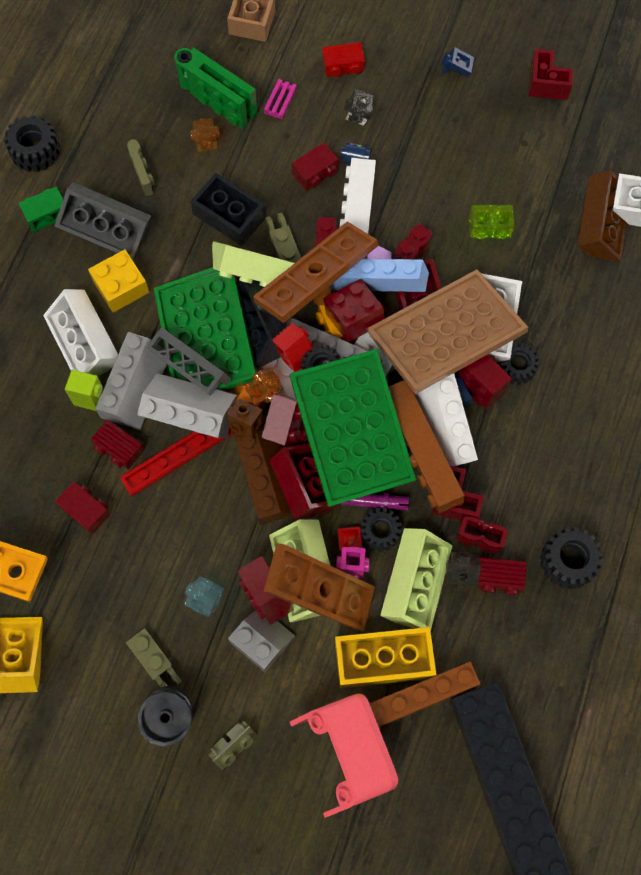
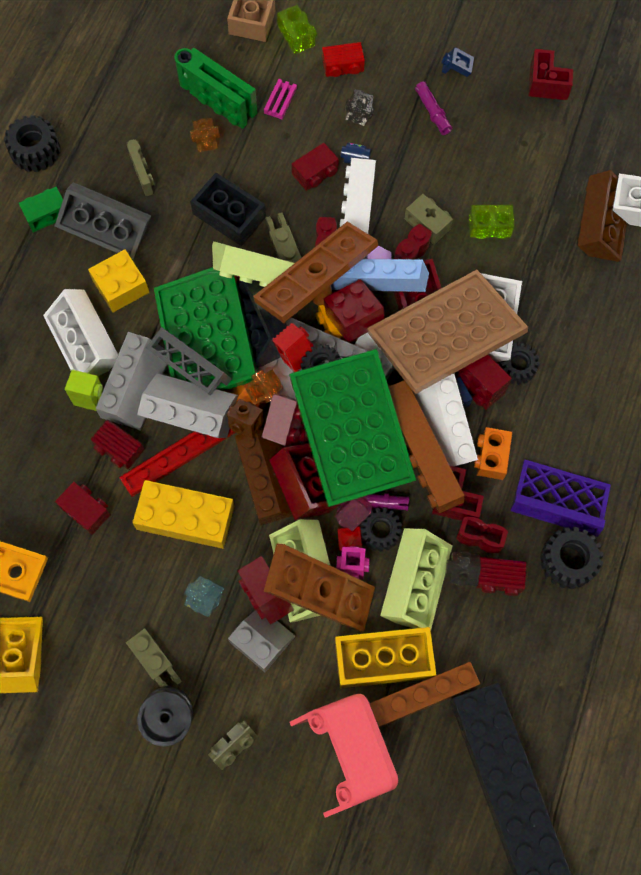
(183, 514): none -> yellow brick
(296, 29): none -> clear neon green brick
(353, 512): none -> clear pink brick
(427, 213): none -> olive brick
(437, 114): none -> magenta pin
(497, 454): none -> orange brick
(561, 514): none -> dark purple fence

